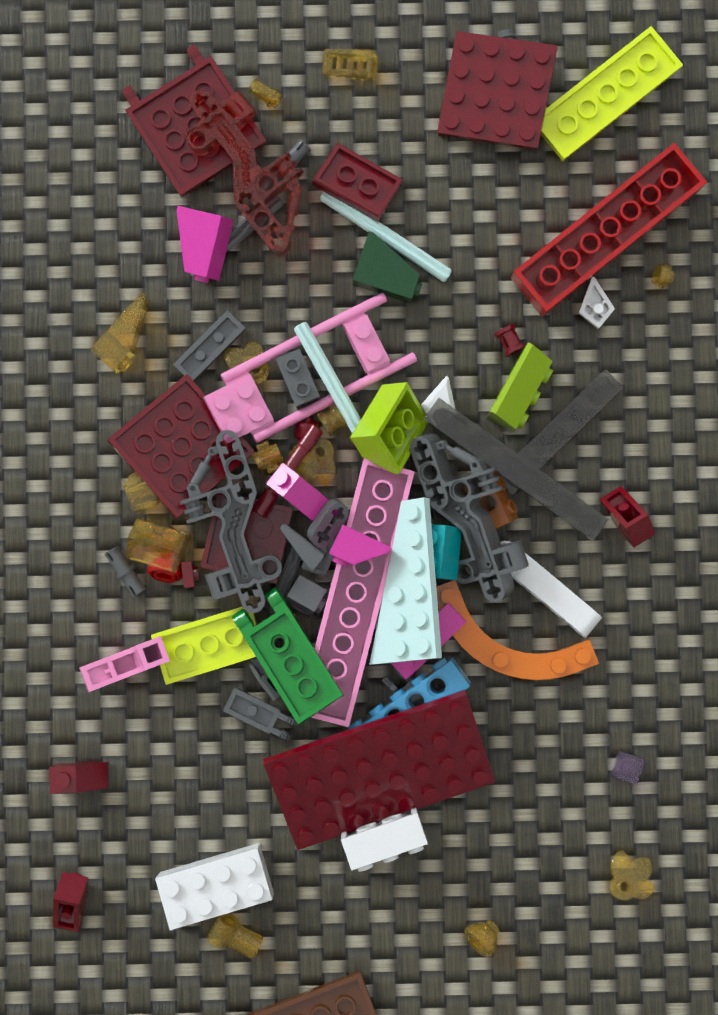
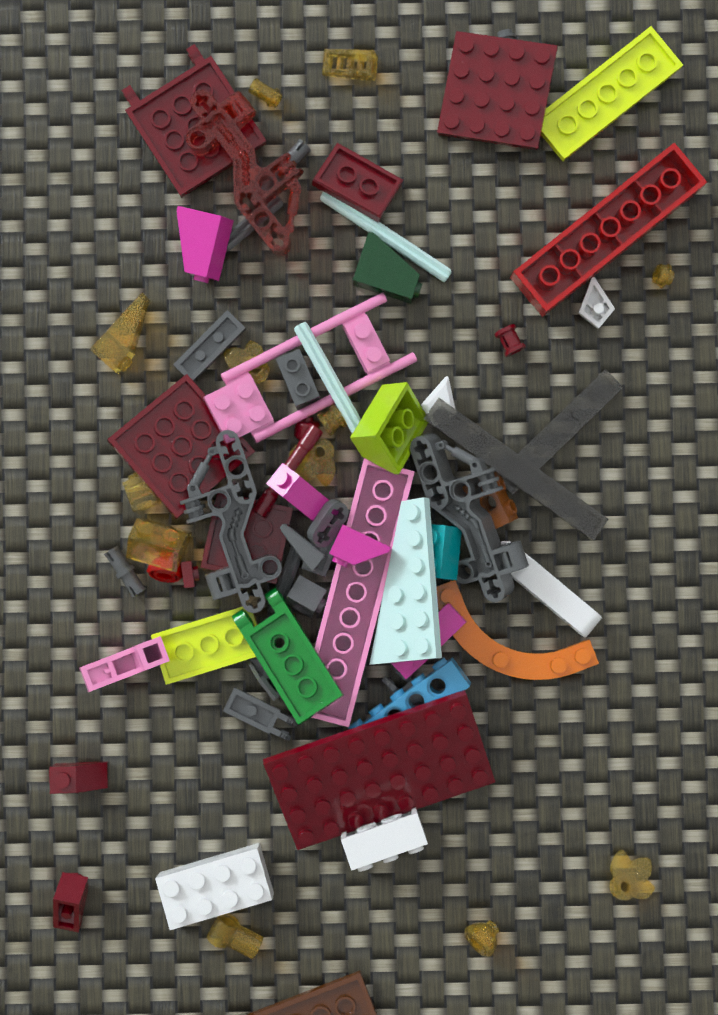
(267, 457): clear yellow gear -> none
(521, 388): lime slope -> none
(627, 767): clear purple plate -> none
(628, 516): dark red slope -> none

